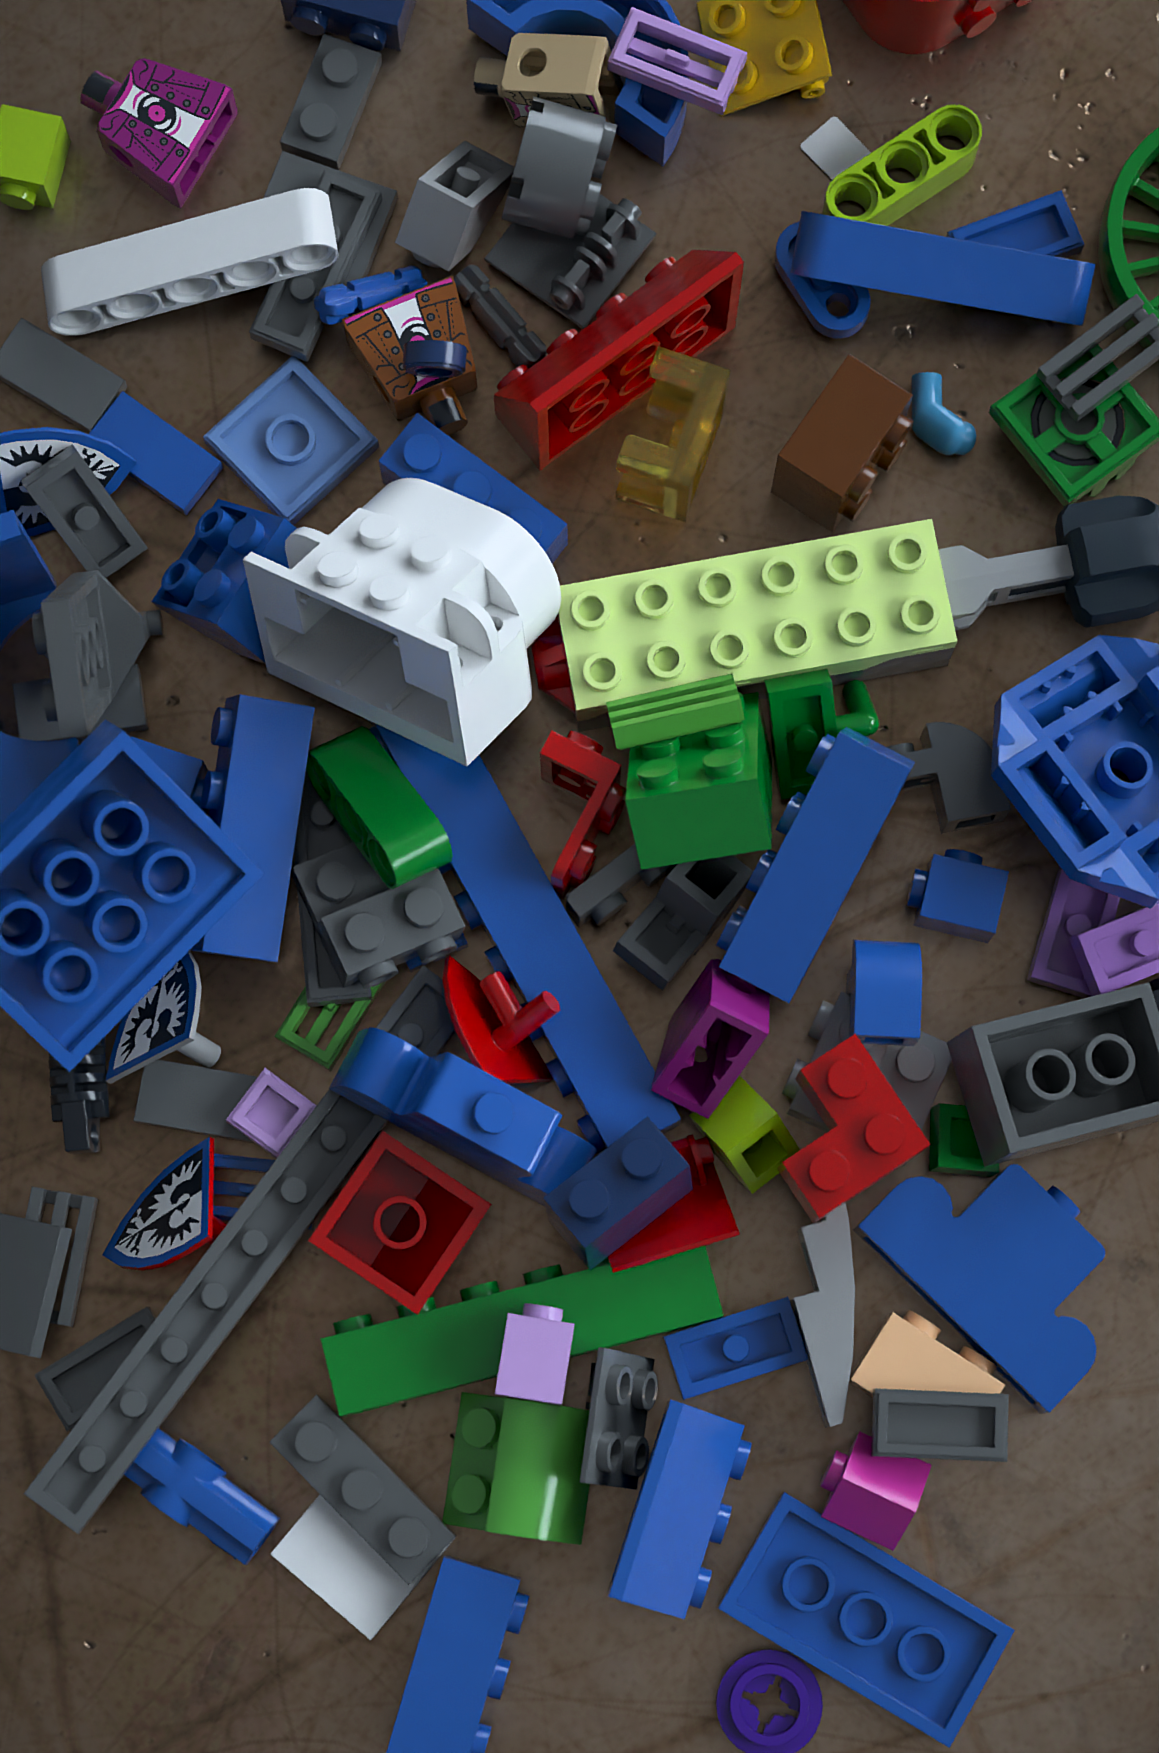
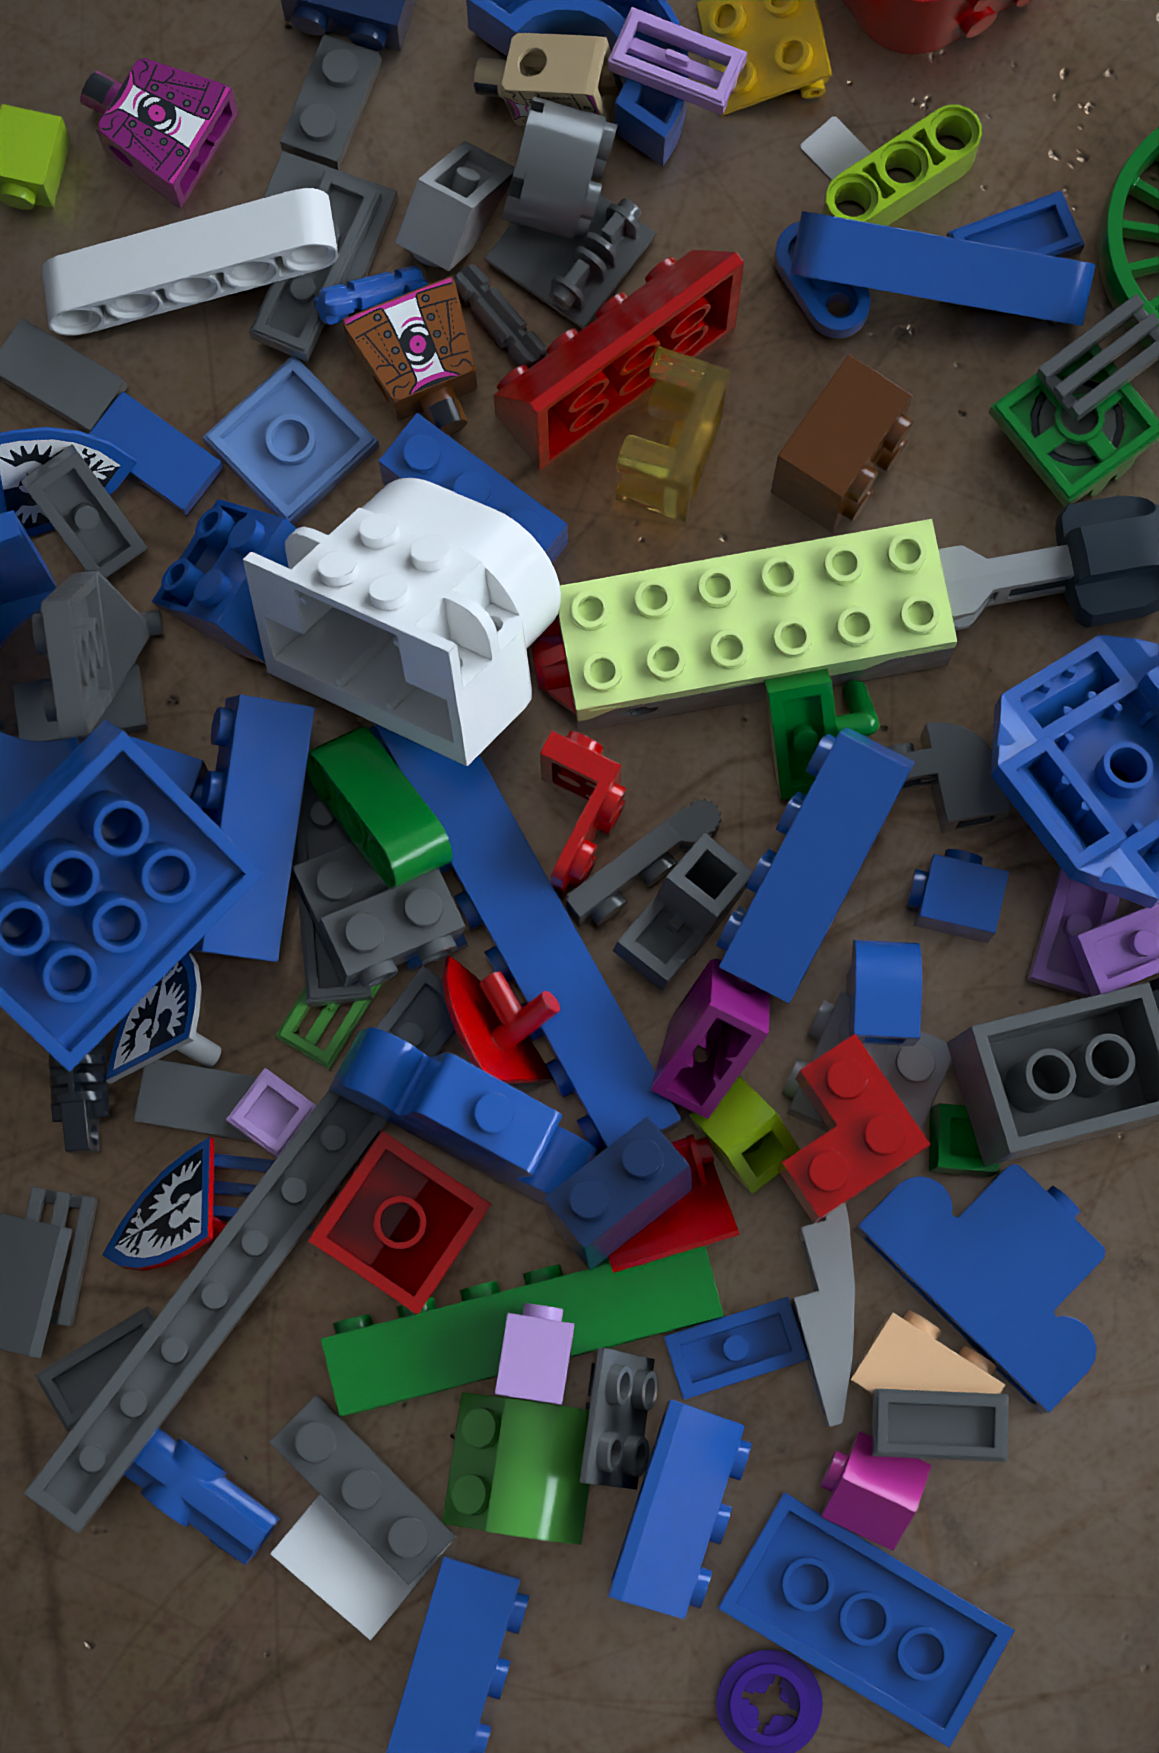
(434, 358): dark blue tile -> none
(675, 711): bright green tile -> none
(702, 792): green brick -> none
(934, 422): dark azure arm -> none

